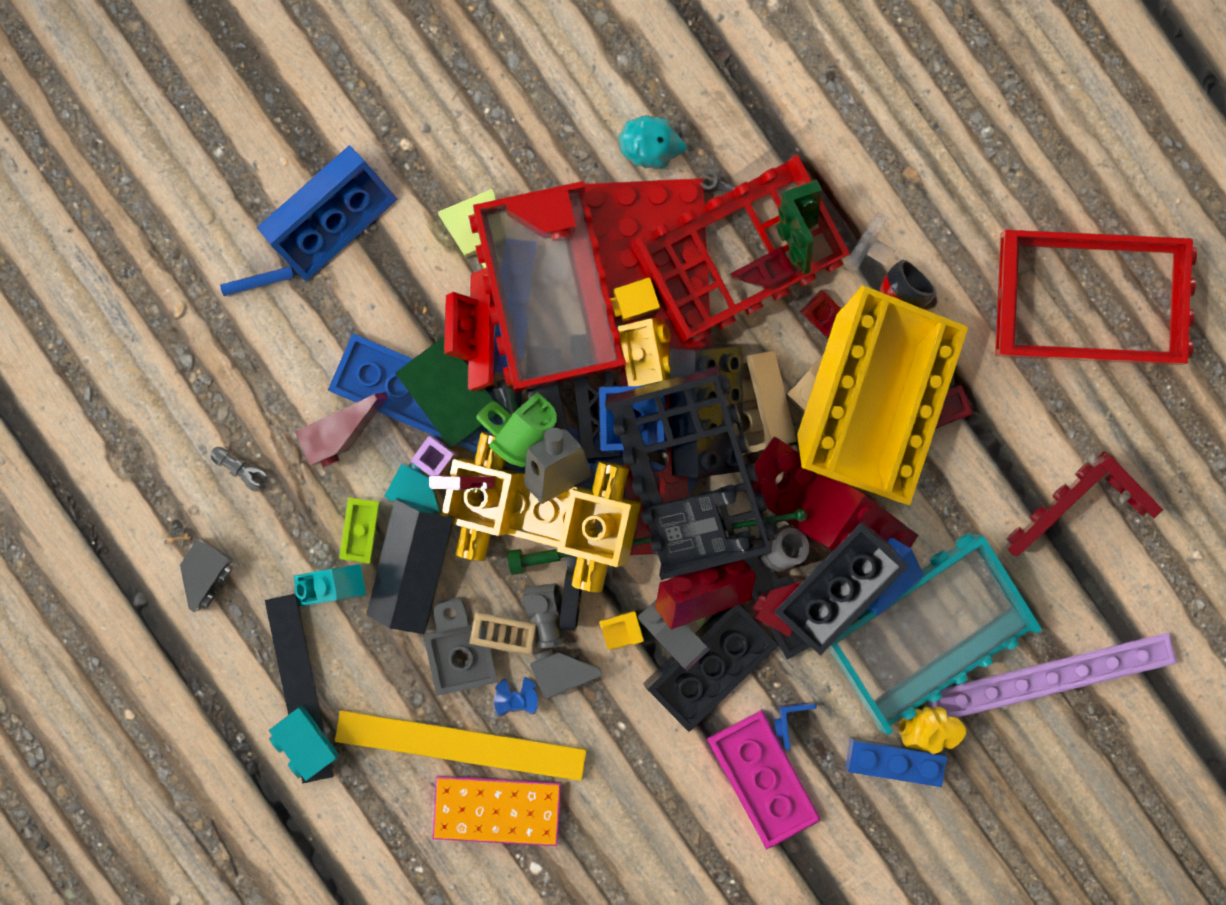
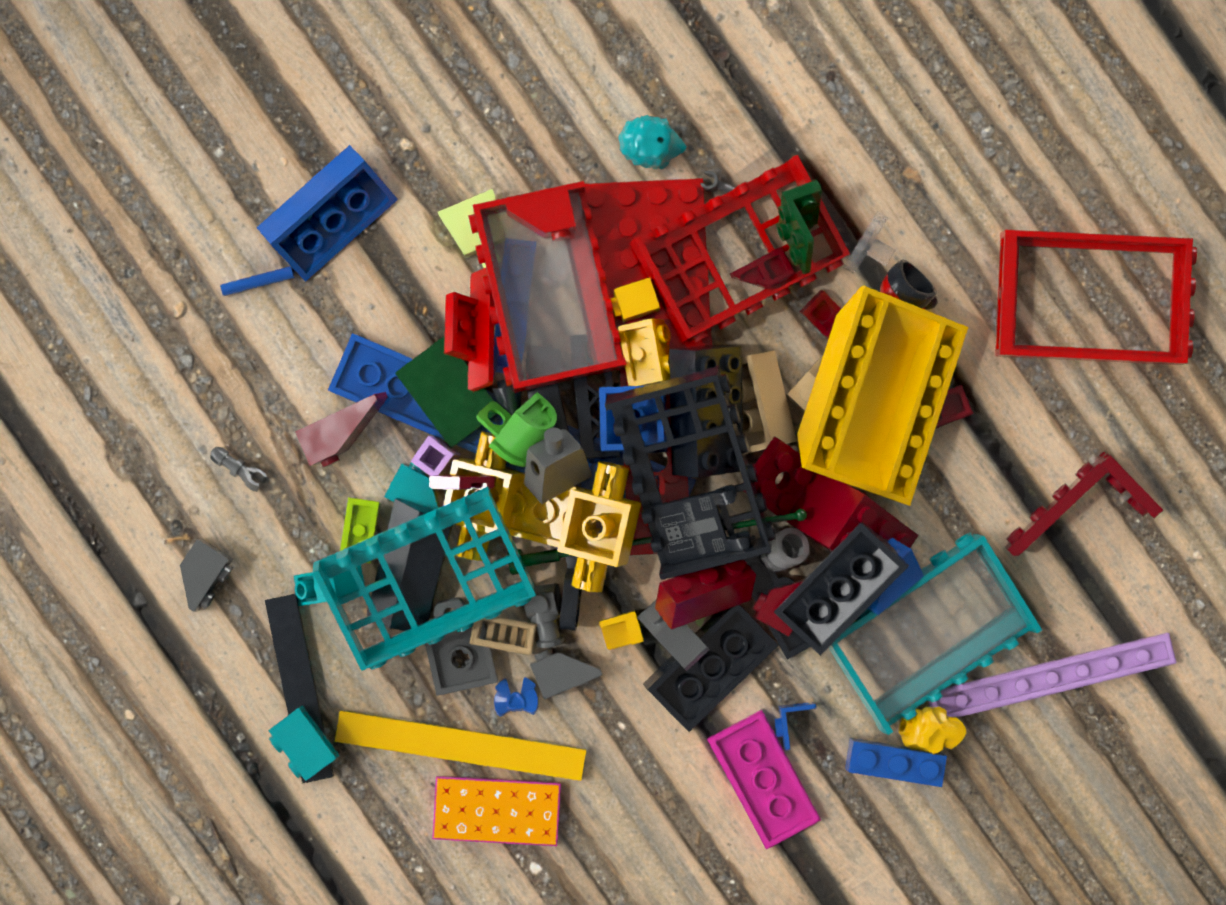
(402, 535): none -> teal window

